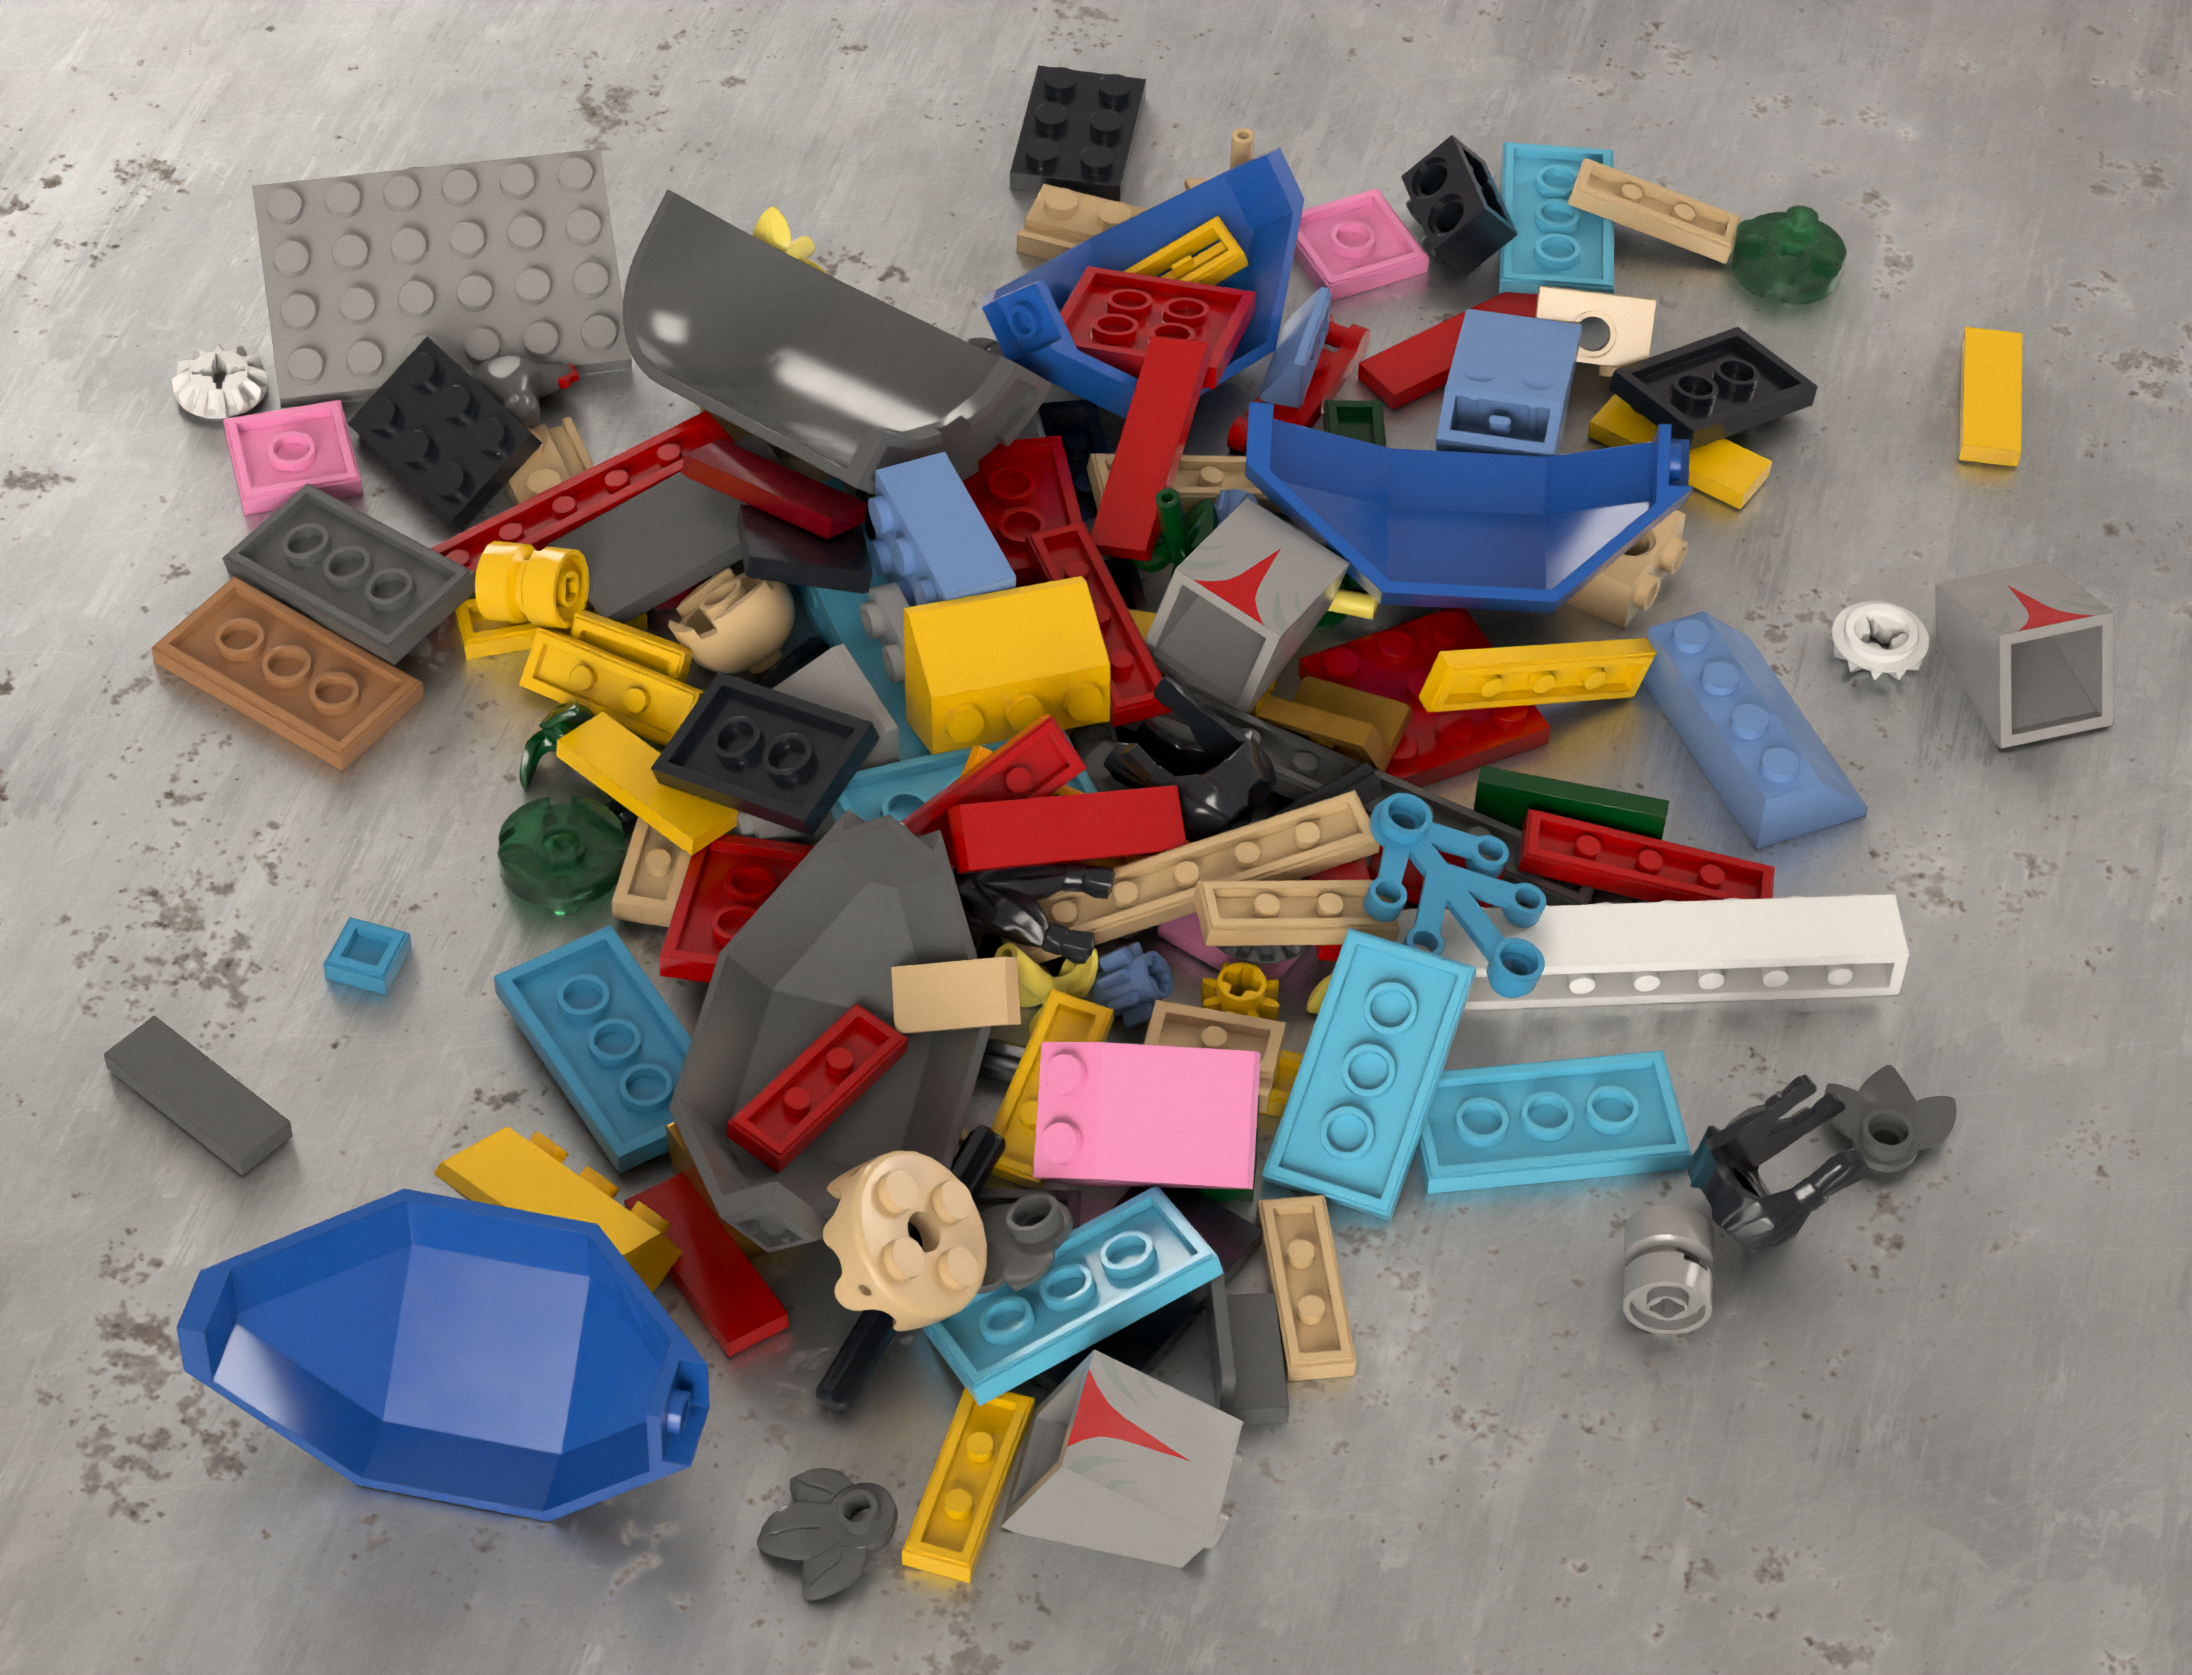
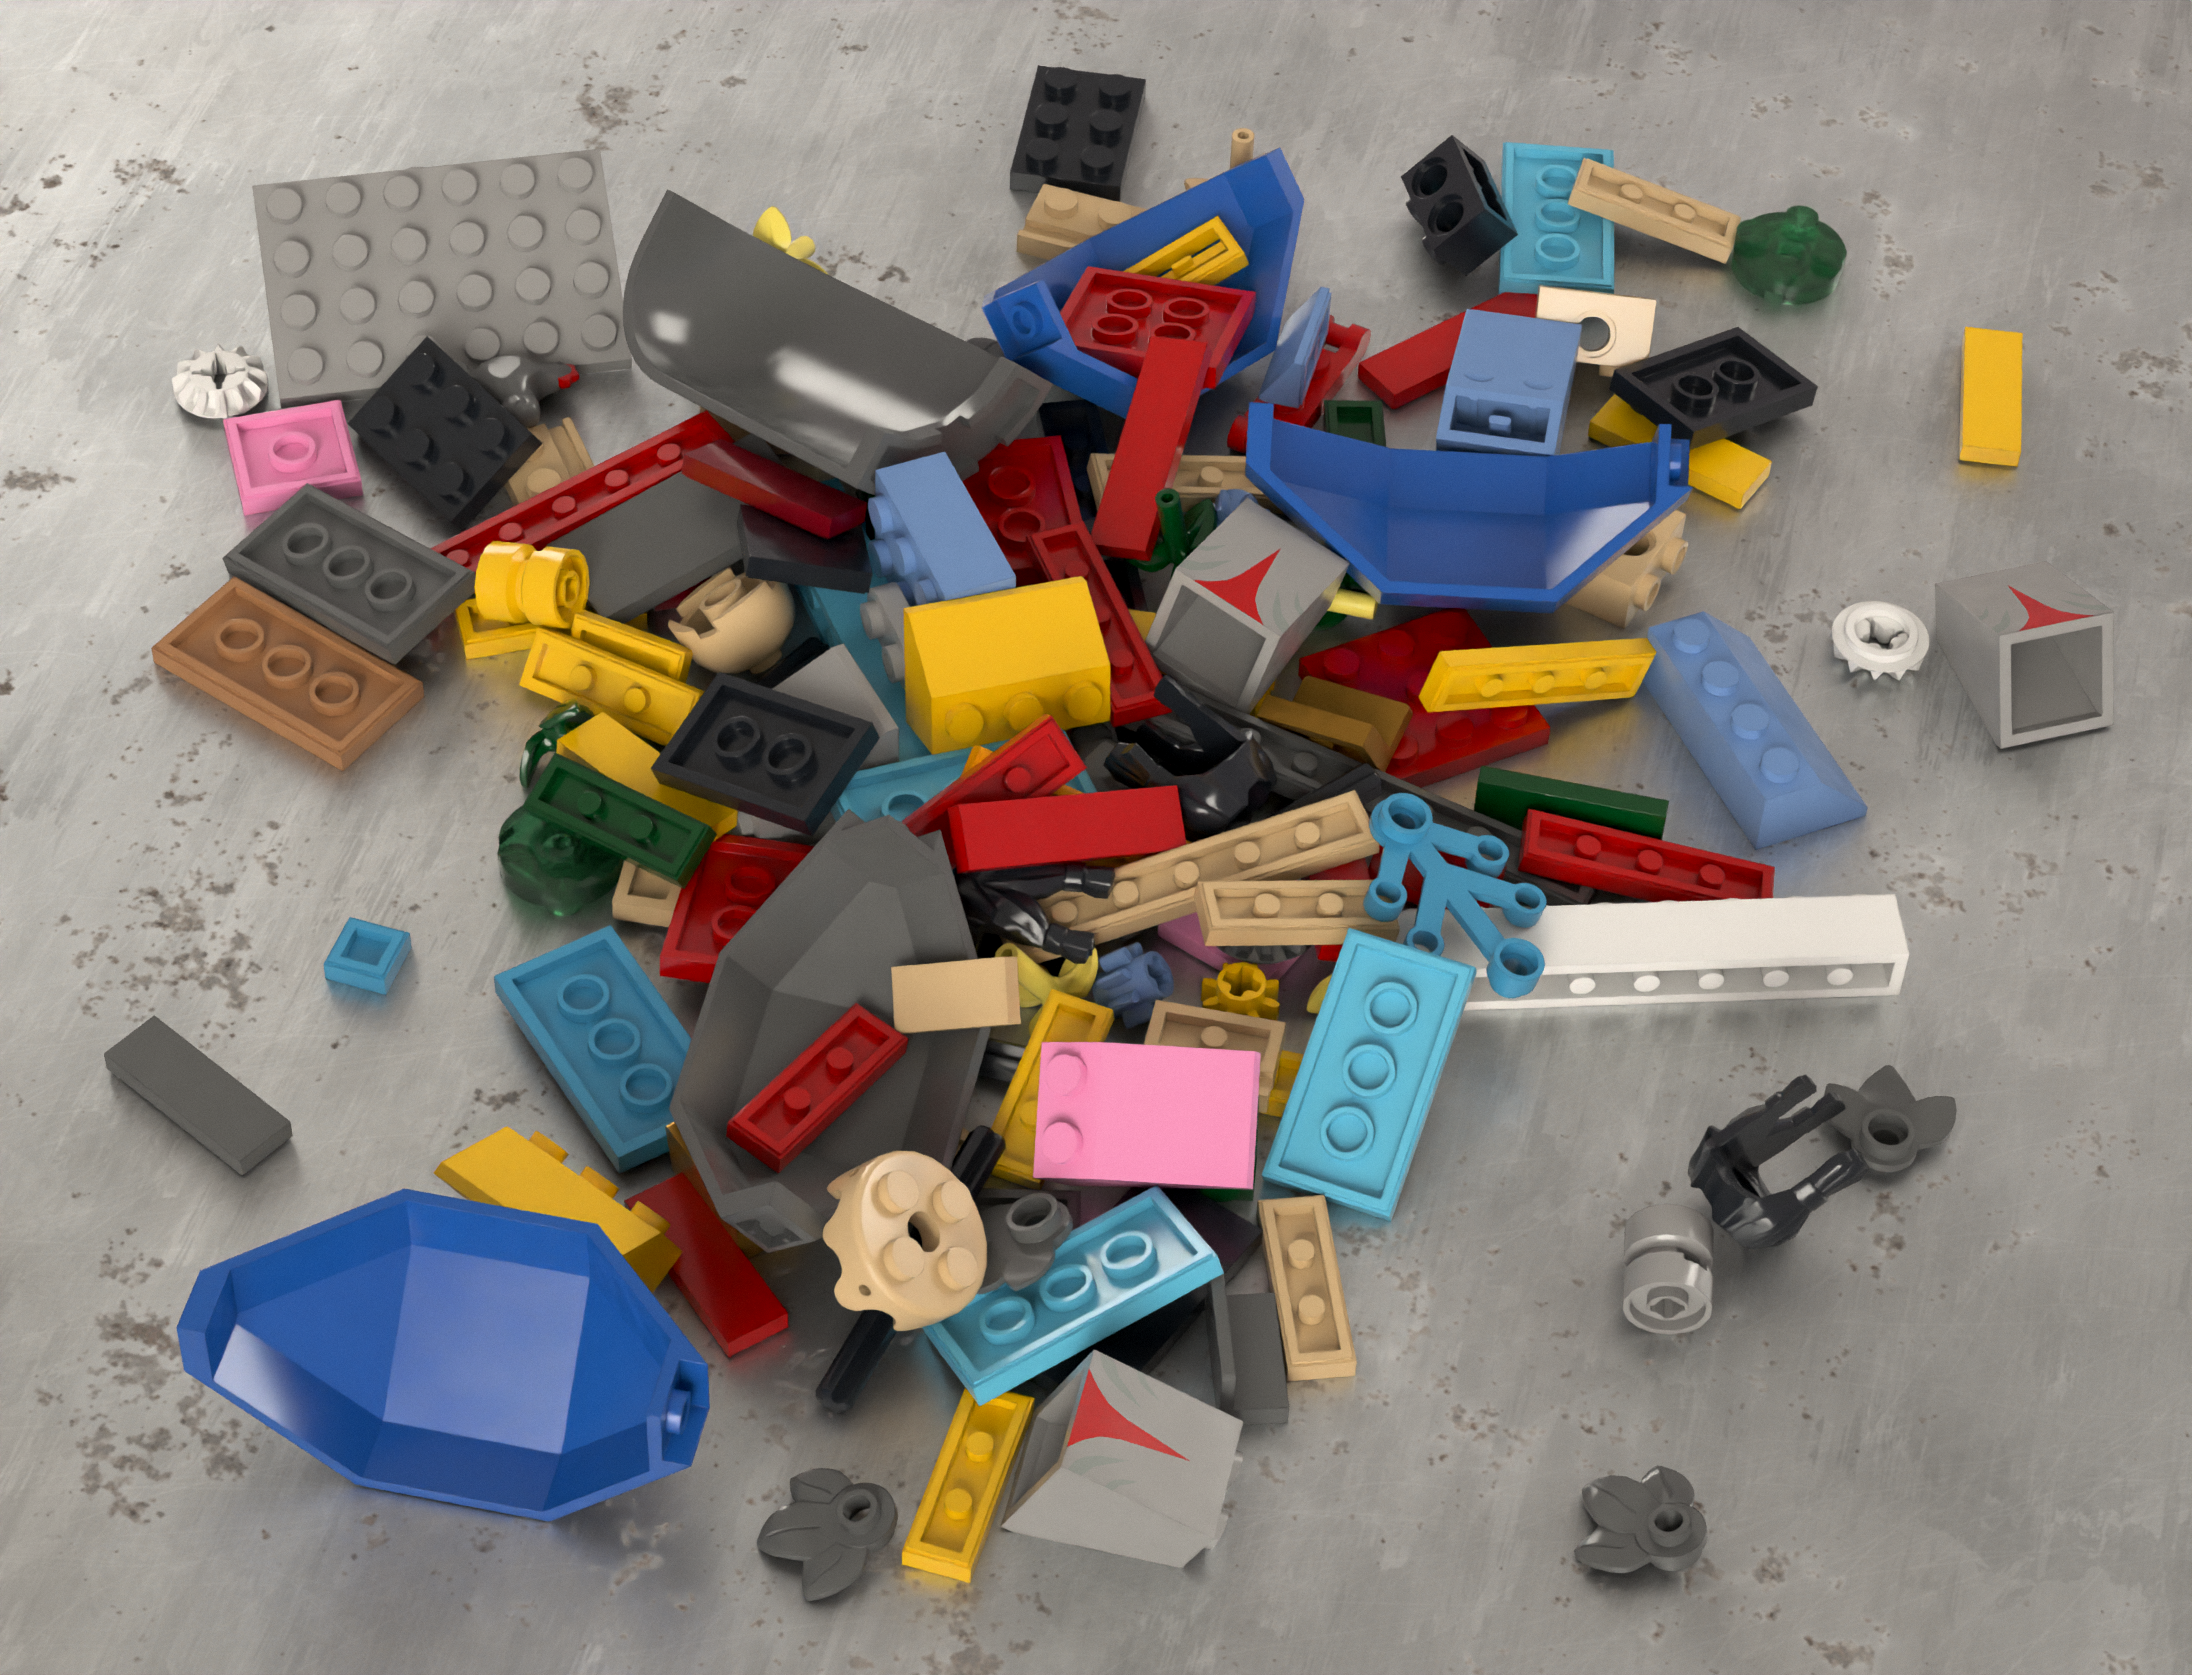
(619, 820): none -> dark green tile
(1357, 245): bright pink tile -> none
(1552, 1123): medium azure tile -> none
(1642, 1523): none -> dark grey plate

